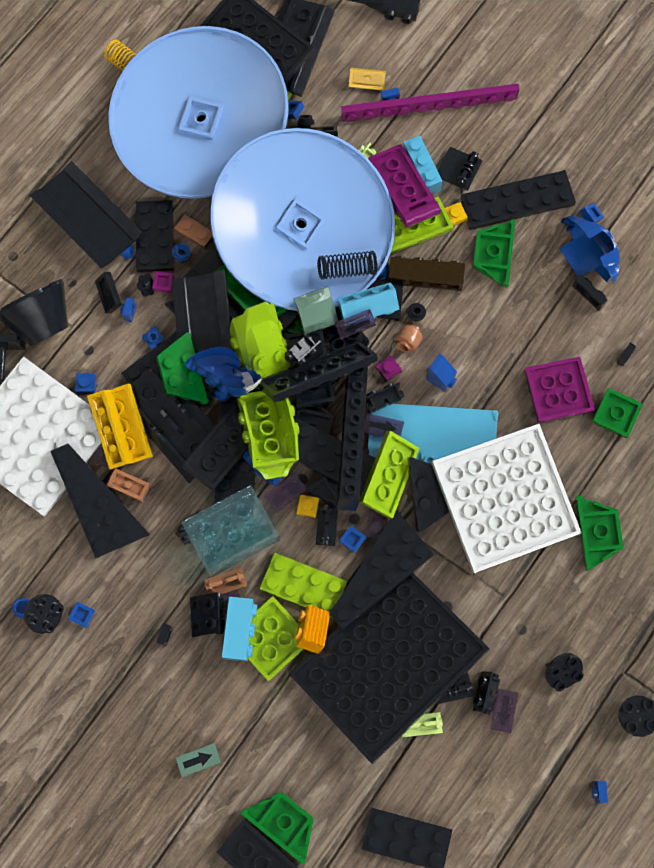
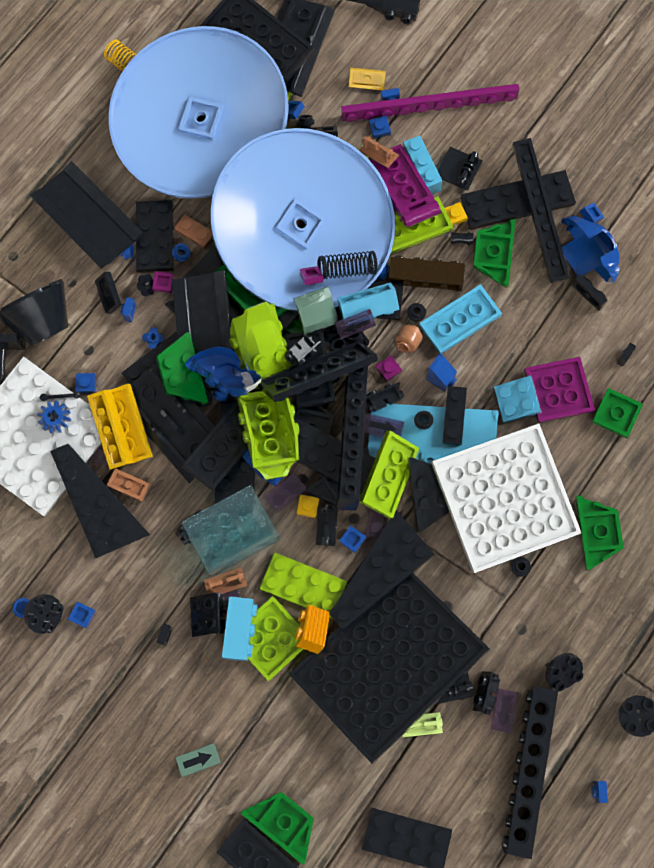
(43, 397): none -> black hinge
(48, 423): none -> blue gear
(311, 275): none -> magenta plate
(378, 152): none -> nougat hinge
(380, 127): none -> blue plate
(423, 414): none -> black plate
(454, 415): none -> black plate
(460, 319): none -> medium azure plate
(462, 238): none -> black pin
(514, 566): none -> black plate
(517, 399): none -> medium azure plate
(525, 846): none -> black brick
(540, 210): none -> black plate

